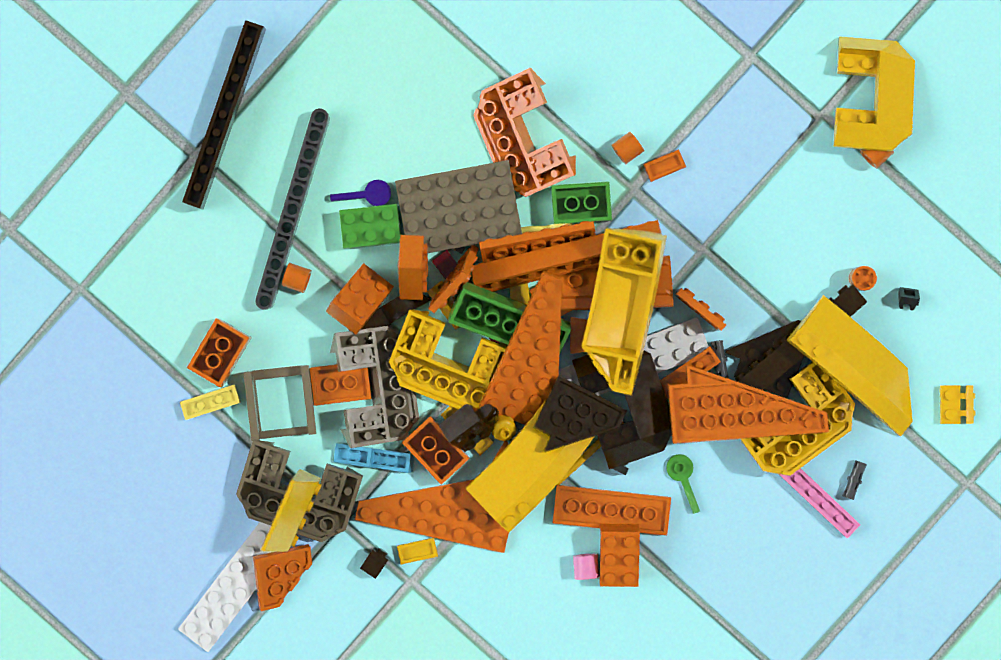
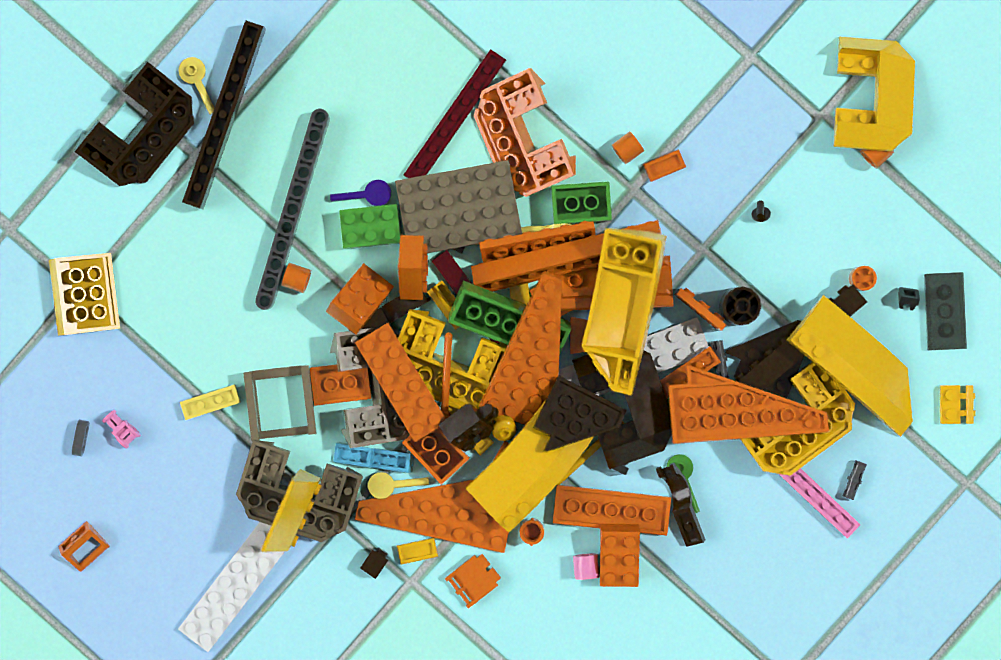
(76, 540): none -> orange tile
(80, 438): none -> dark grey beam
(84, 294): none -> yellow slope
(121, 429): none -> bright pink connector
(153, 137): none -> dark brown slope
(192, 72): none -> light yellow piece
(219, 352): orange brick -> none
(279, 573): orange plate -> none
(382, 485): none -> light yellow piece
(401, 382): none -> orange plate
(446, 375): none -> orange piece
(455, 115): none -> dark red tile
(460, 275): orange plate -> none
(474, 579): none -> orange plate
(531, 531): none -> orange piece
(682, 505): none -> dark brown piece
(740, 306): none -> dark brown cylinder
(760, 213): none -> dark brown plate
(945, 311): none -> clear smoke plate

